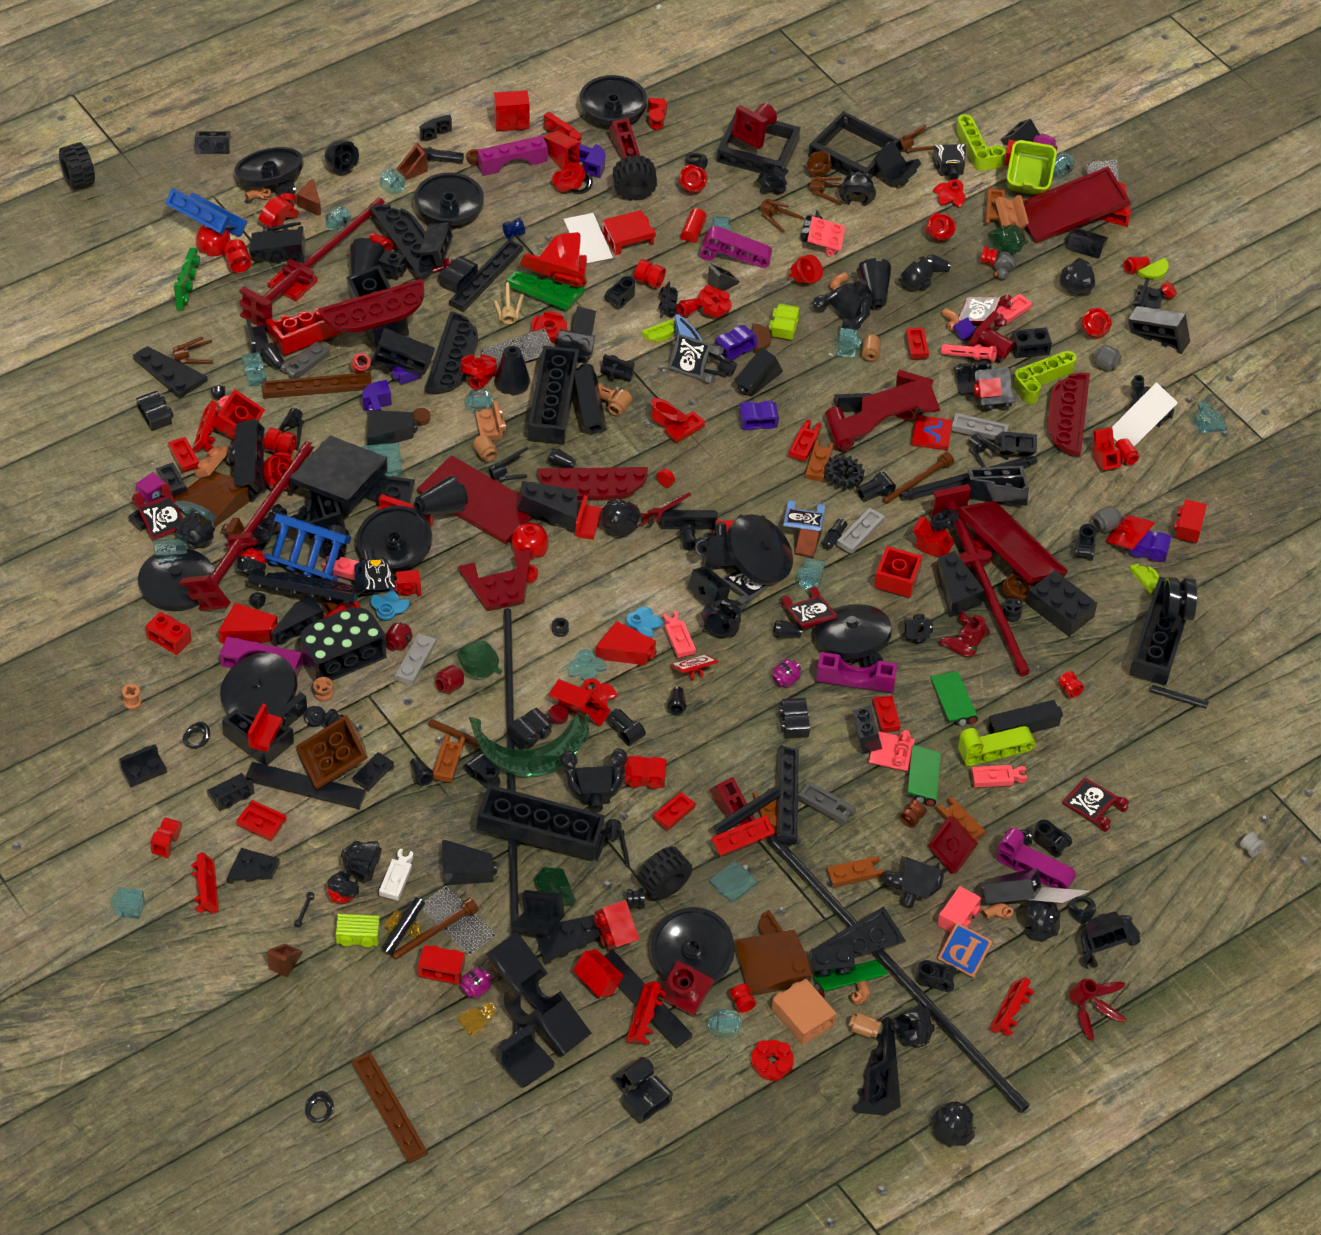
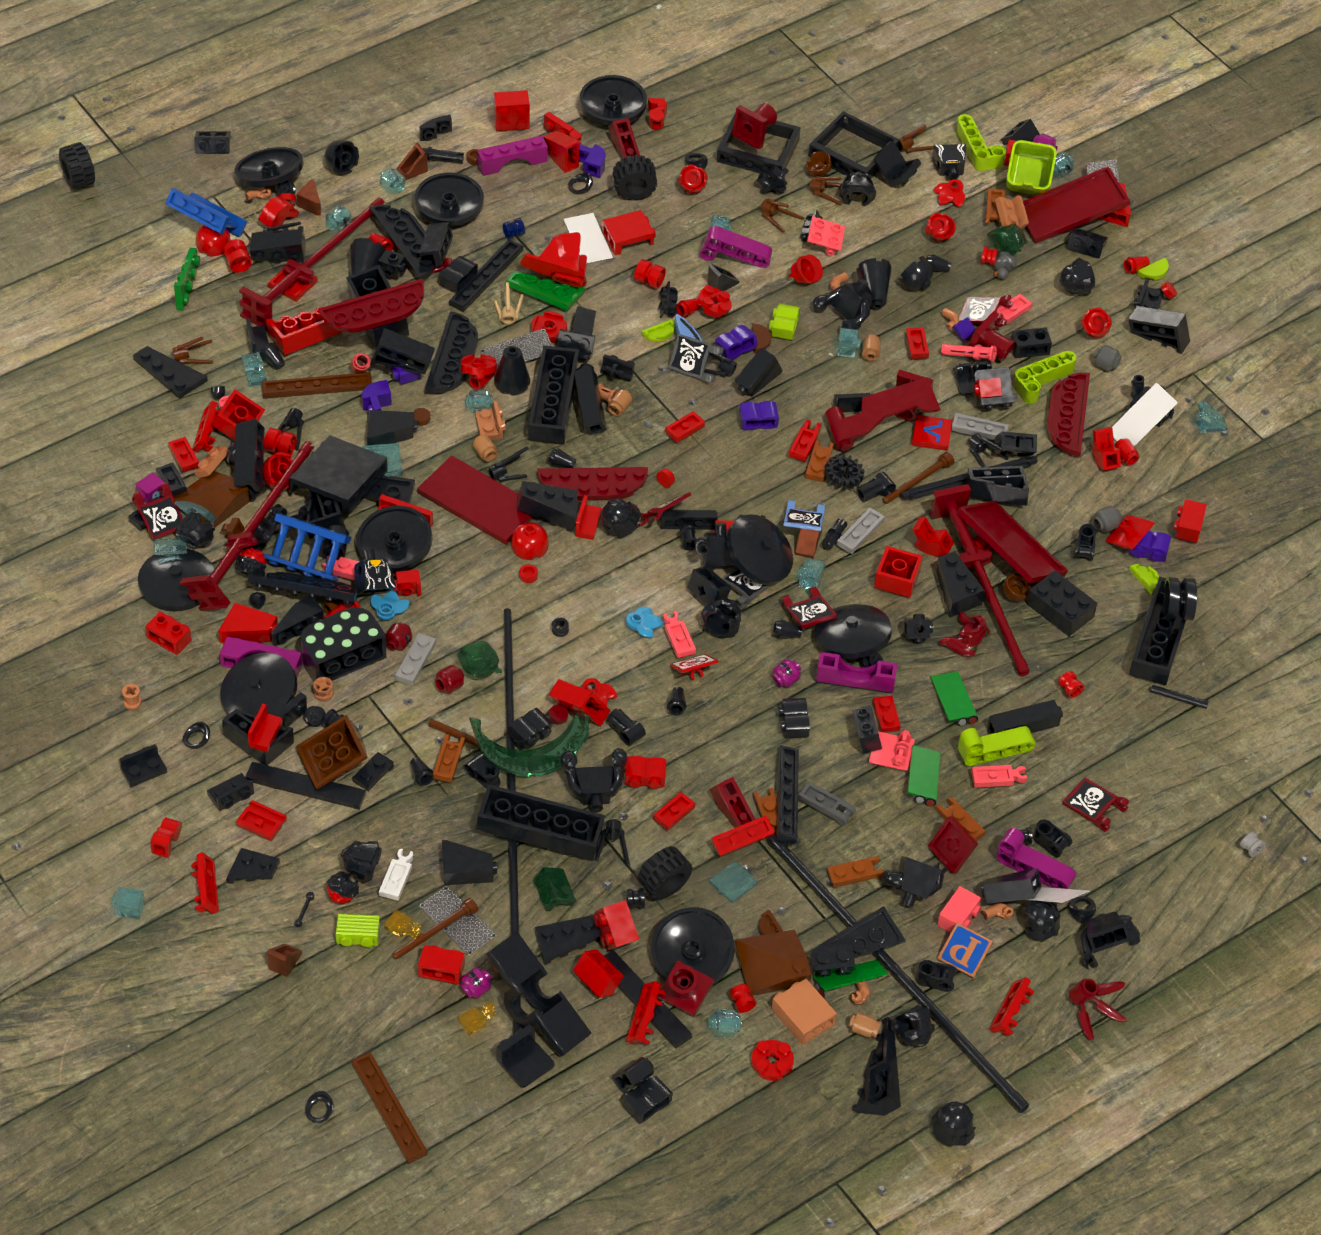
(154, 410): black brick -> none
(305, 360): dark grey plate -> none
(407, 919): black pin -> none
(444, 497): black cone -> none
(501, 588): dark red wing -> none
(540, 912): black bracket -> none
(569, 177): red plate -> none
(586, 668): clear light blue plate -> none
(621, 292): black piece -> none
(626, 646): red slope -> none
(665, 413): red piece -> none
(694, 225): red brick -> none
(747, 810): black axle -> none
(914, 812): copper wheel -> none
(944, 519): black gear -> none
(1012, 609): black wheel -> none

